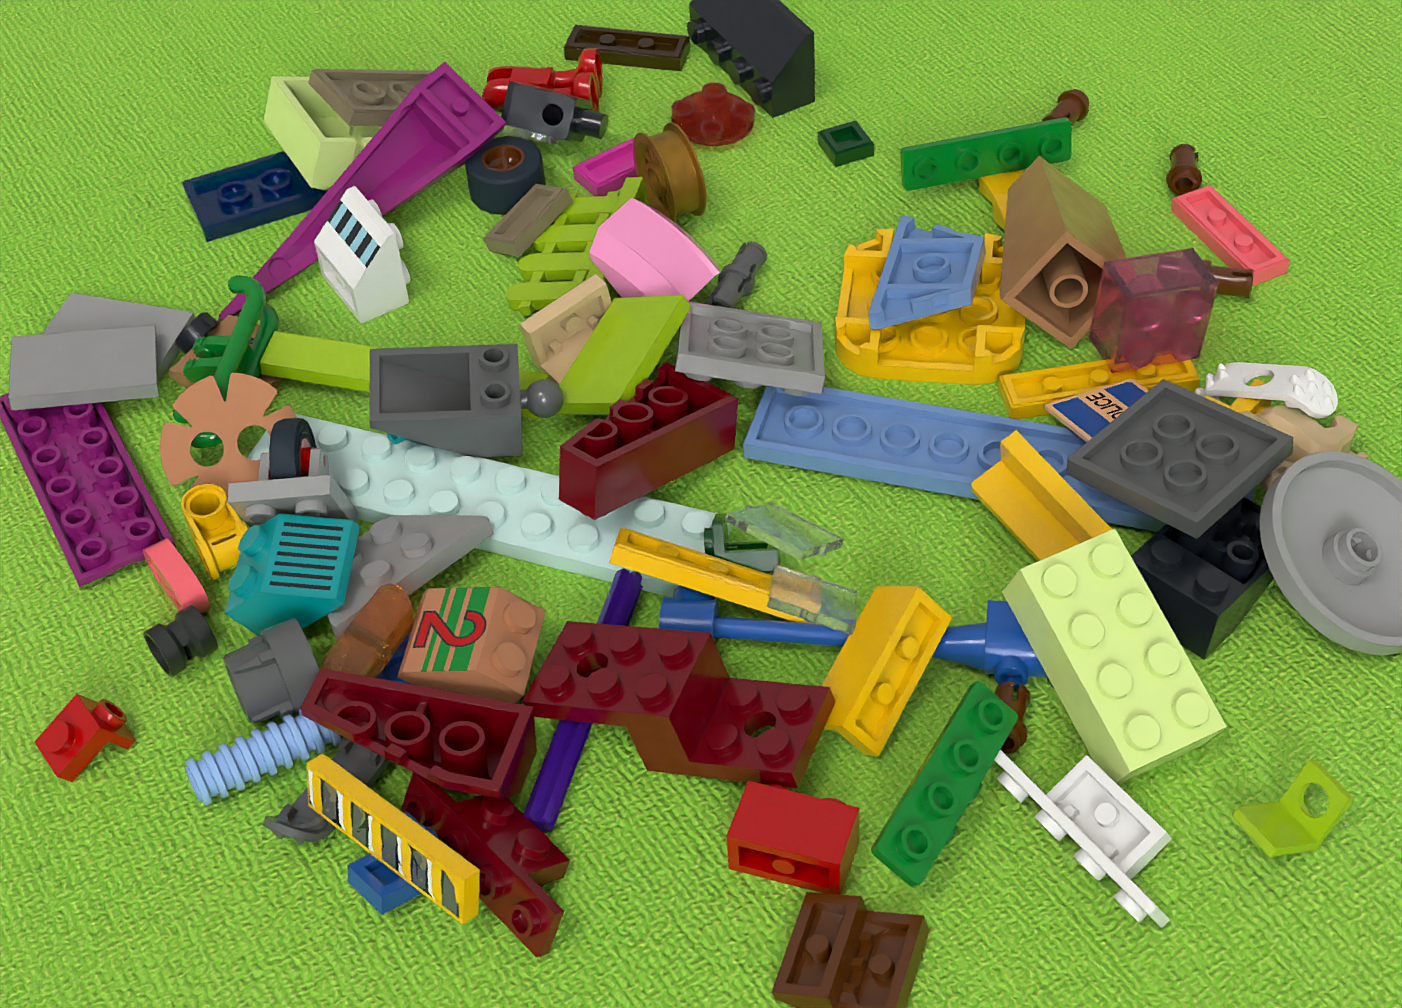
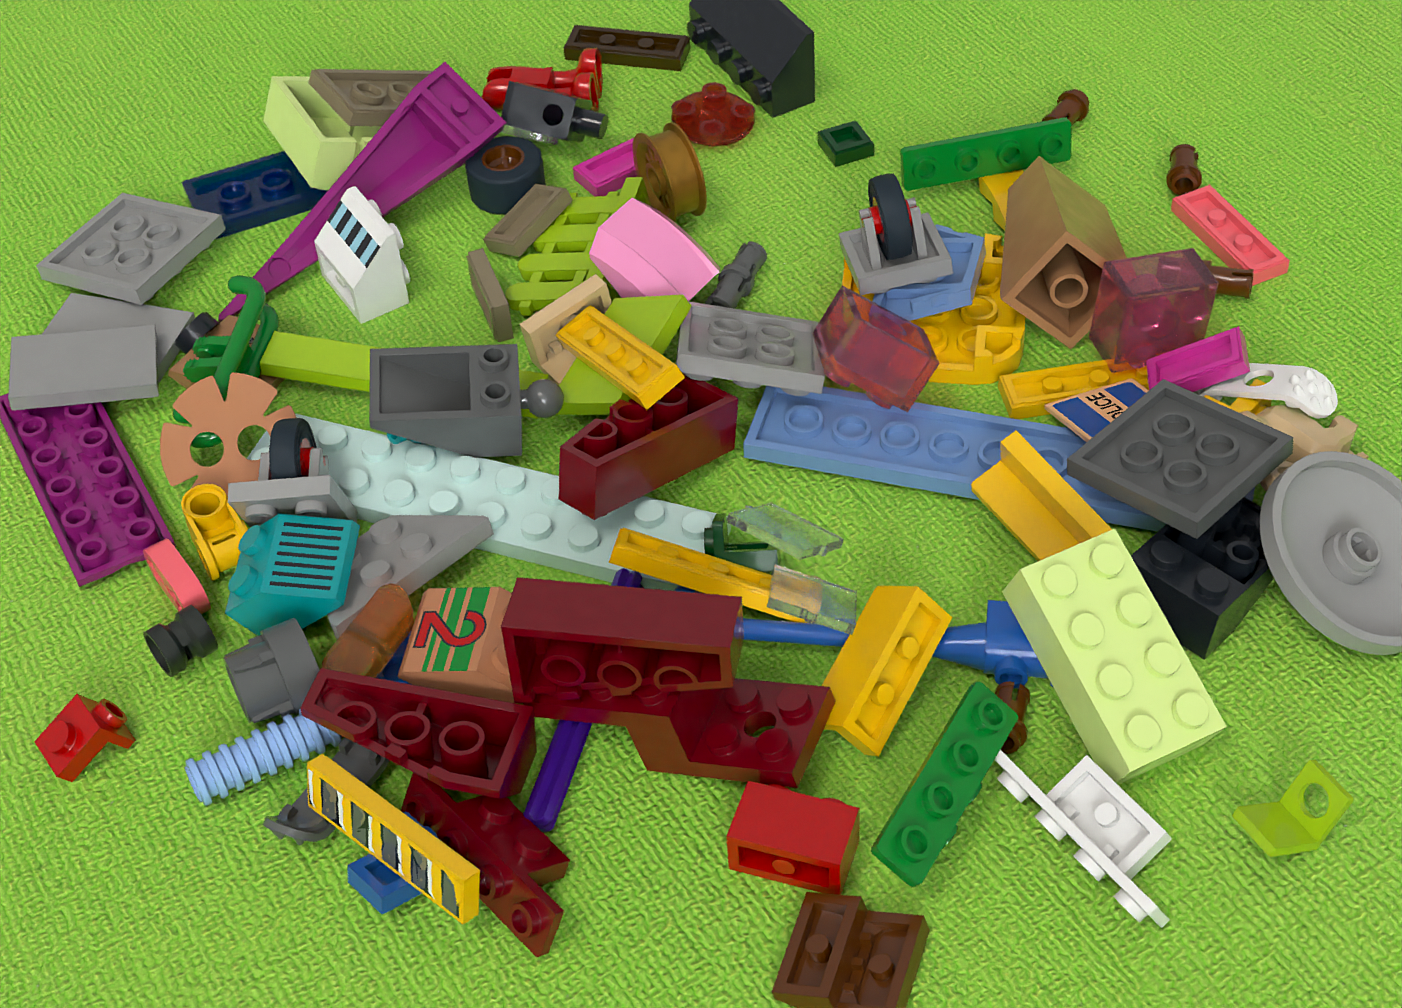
(131, 248): none -> light grey plate
(490, 295): none -> dark tan tile
(618, 639): none -> dark red wedge
(619, 357): none -> yellow tile
(874, 350): none -> clear pink brick
(893, 242): none -> light grey plate
(1202, 362): none -> dark pink tile

